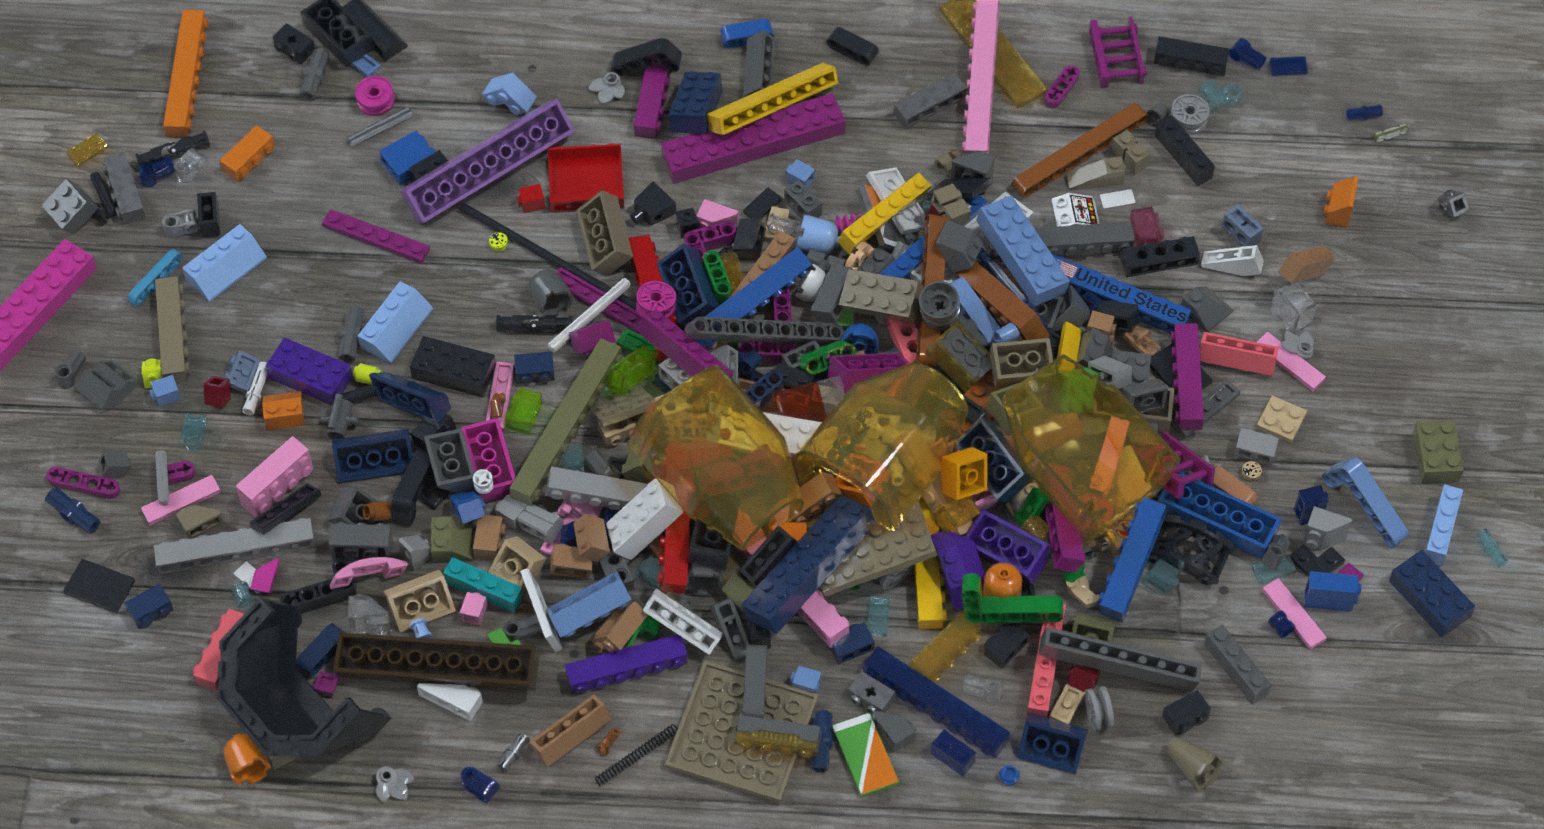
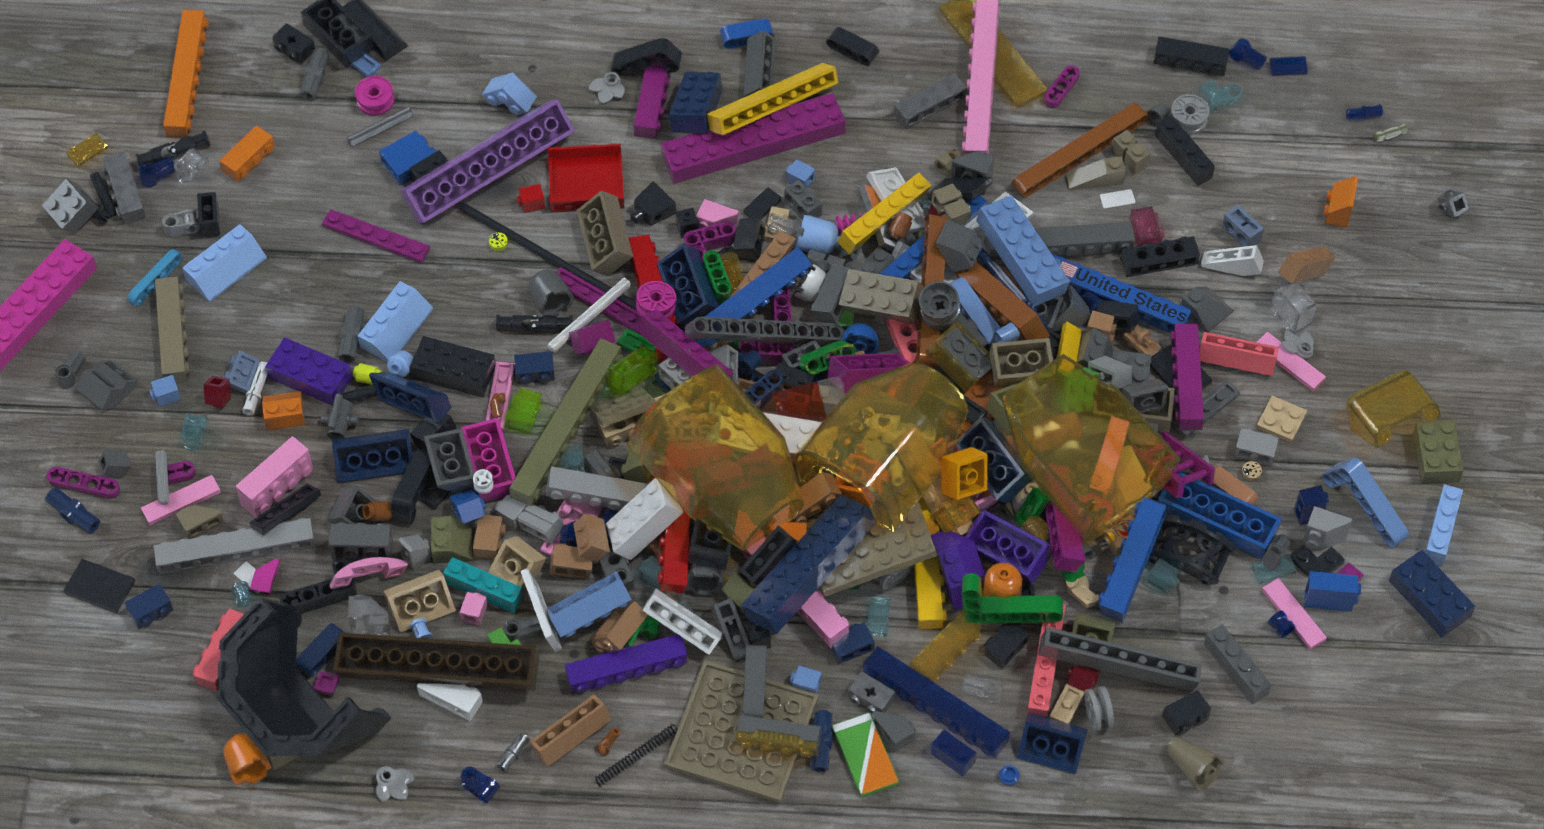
(151, 371): neon yellow bracket -> none
(400, 363): none -> light blue head
(860, 256): light nougat plate -> none
(900, 225): none -> dark orange brick
(1075, 210): white piece -> none
(1103, 60): magenta fence -> none
(1388, 404): none -> clear yellow windscreen
(1492, 547): clear light blue pin -> none

